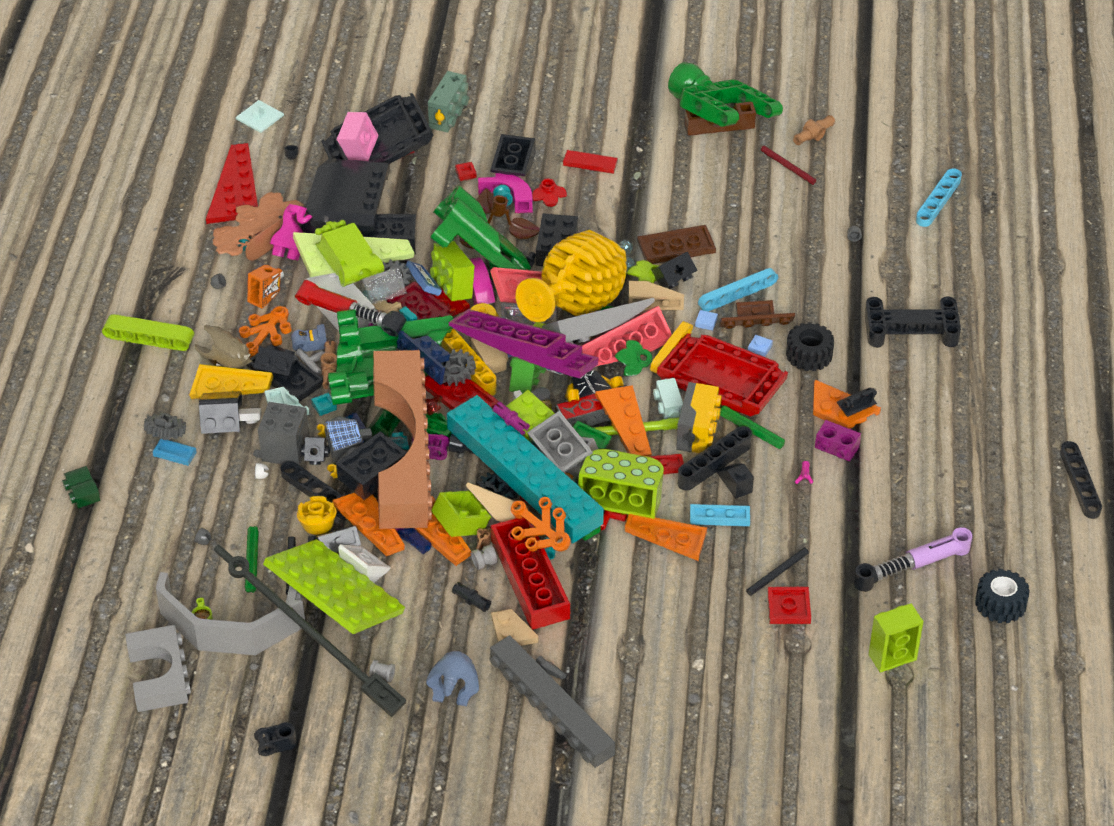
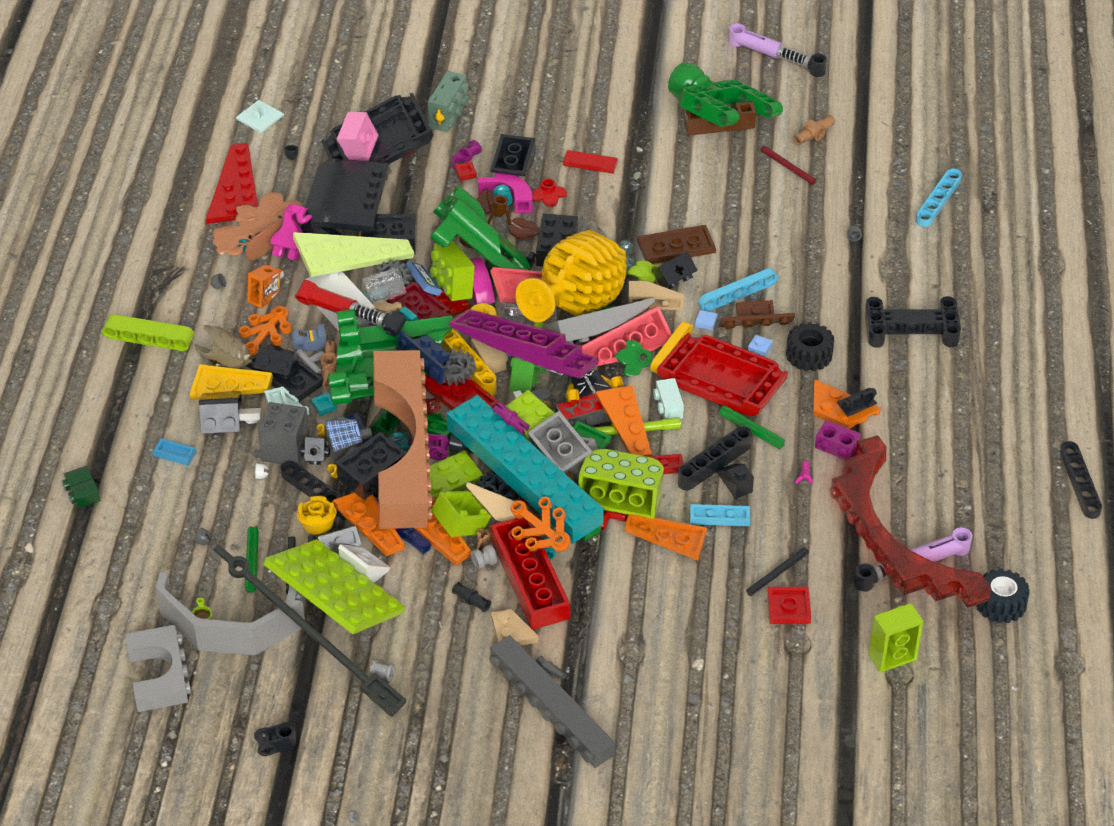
(164, 426): dark grey gear -> none
(347, 252): lime piece -> none
(453, 474): none -> lime plate
(453, 667): sand blue piece -> none
(466, 153): none -> magenta connector
(698, 418): yellow piece -> none
(741, 37): none -> piece
(906, 568): none -> clear red arch

